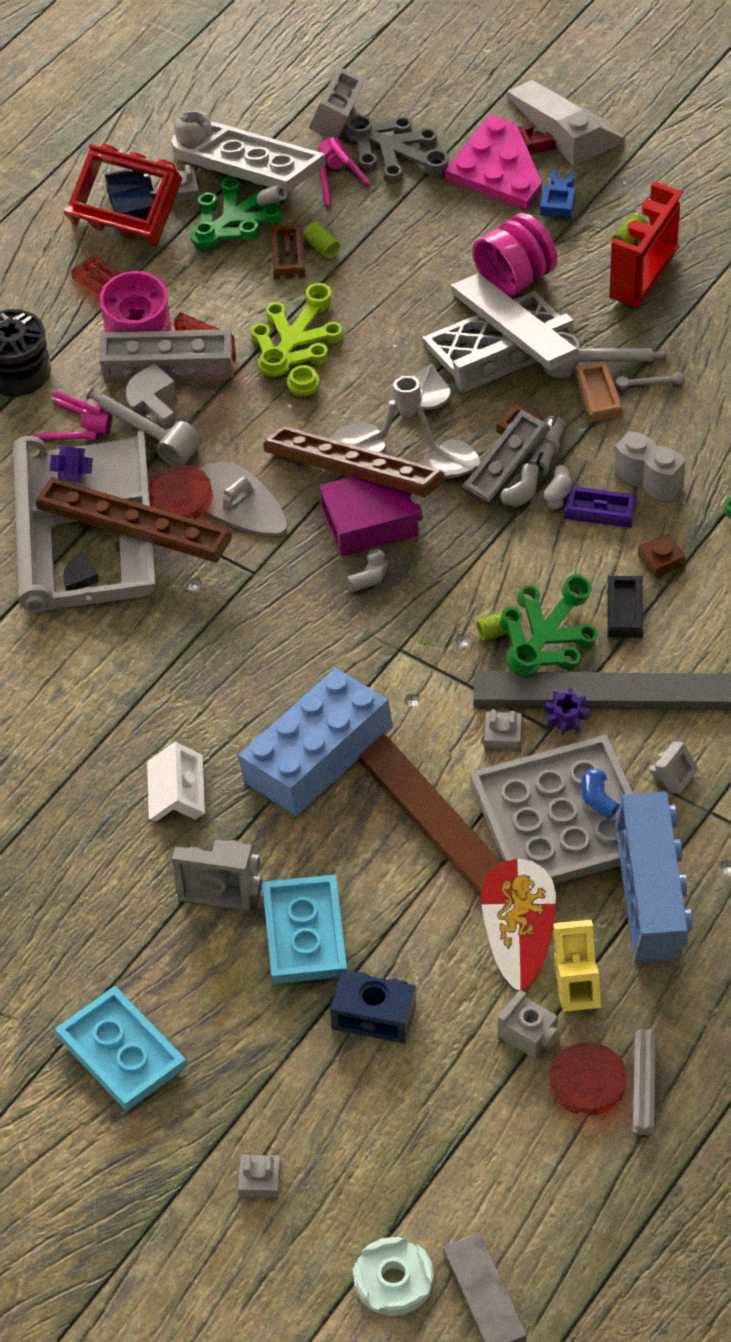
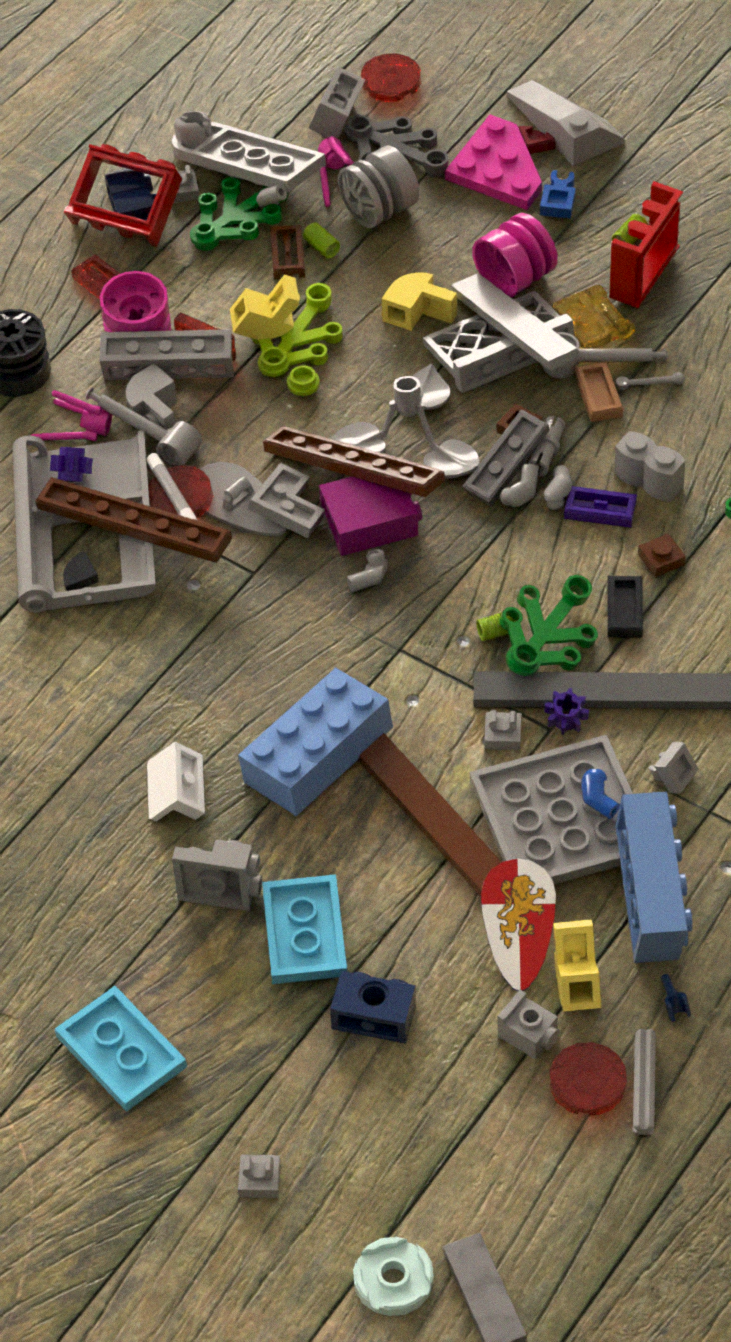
(169, 486): none -> light grey bar
(266, 315): none -> light yellow brick
(281, 501): none -> light grey plate
(378, 186): none -> light grey wheel
(391, 77): none -> clear red tile
(414, 296): none -> light yellow brick
(588, 324): none -> clear yellow plate
(674, 1001): none -> dark blue hand

